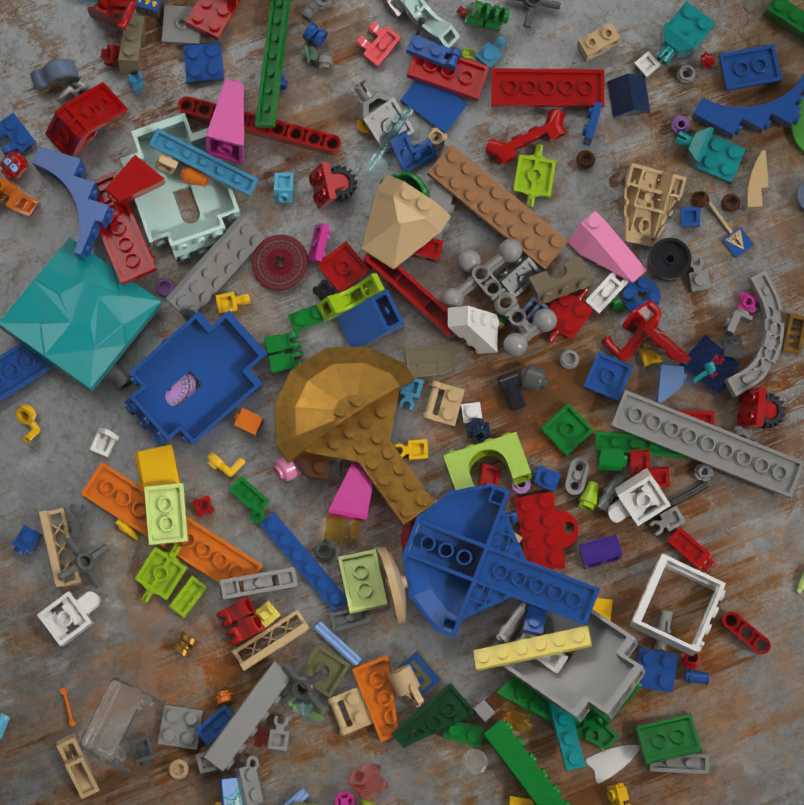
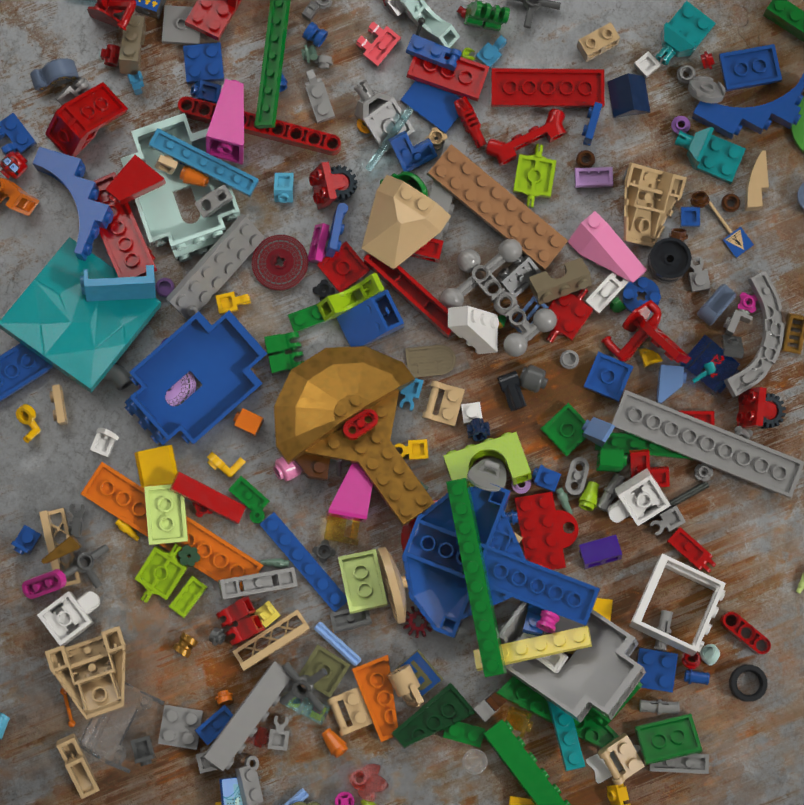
(44, 584): none -> dark pink plate
(57, 397): none -> tan plate
(67, 546): none -> pearl gold slope
(92, 672): none -> tan wedge
(119, 288): none -> dark azure panel
(178, 769): tan plate -> none
(192, 552): none -> dark green plant
(206, 91): none -> blue bracket
(207, 497): none -> red tile
(213, 201): none -> light grey leg
(217, 636): none -> dark grey plate
(276, 562): none -> sand green piece
(318, 98): none -> light grey hinge
(334, 743): none -> orange cone
(336, 229): none -> blue plate
(359, 424): none -> red plate
(414, 628): none -> dark red gear
(470, 121): none -> red hinge
(476, 577): none -> green brick
(486, 472): none -> light grey shield
(548, 621): none -> dark pink wheel
(563, 499): none -> sand green piece
(593, 177): none -> lavender plate
(597, 431): none -> medium blue slope
(626, 756): none -> tan plate
(659, 706): none -> light grey pin
(679, 233): none -> reddish brown plate
(706, 90): none -> light grey tile
(710, 654): none -> light aqua tile
(716, 304): none -> sand blue animal
(762, 679): none -> black tyre

